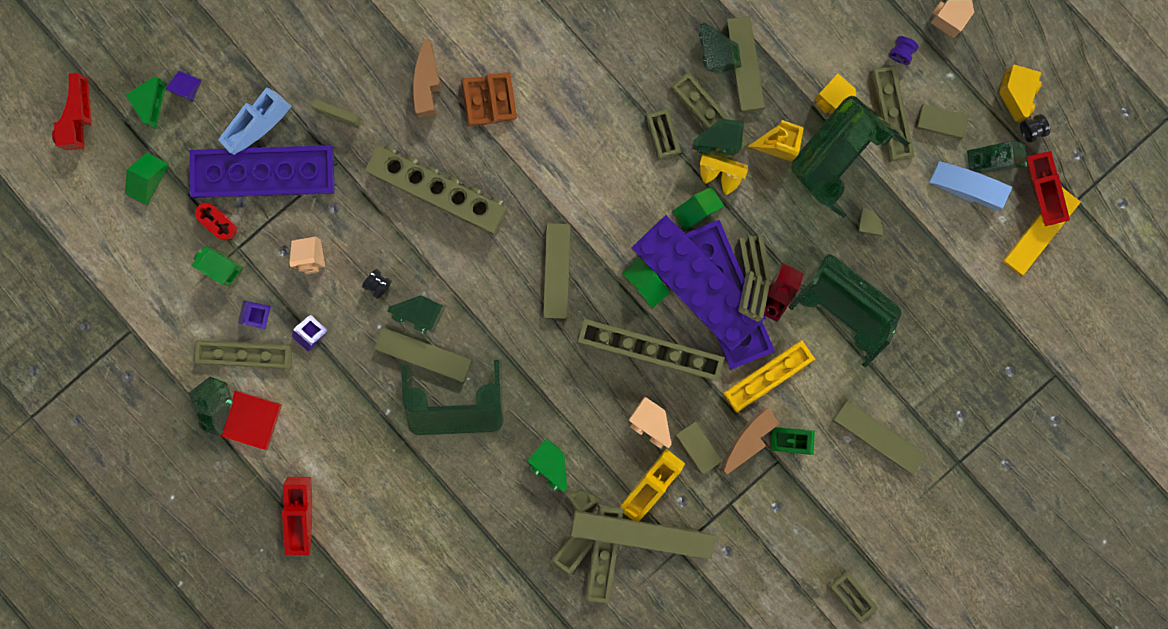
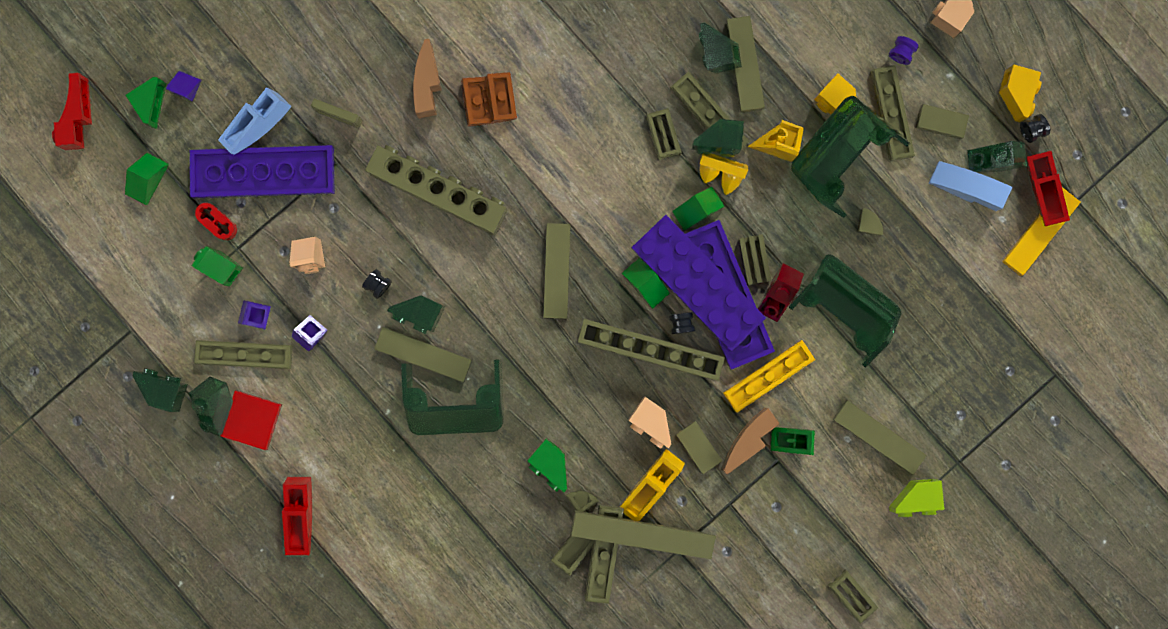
(160, 391): none -> clear green slope
(682, 323): none -> black wheel
(757, 299): olive tile -> none
(919, 496): none -> lime slope

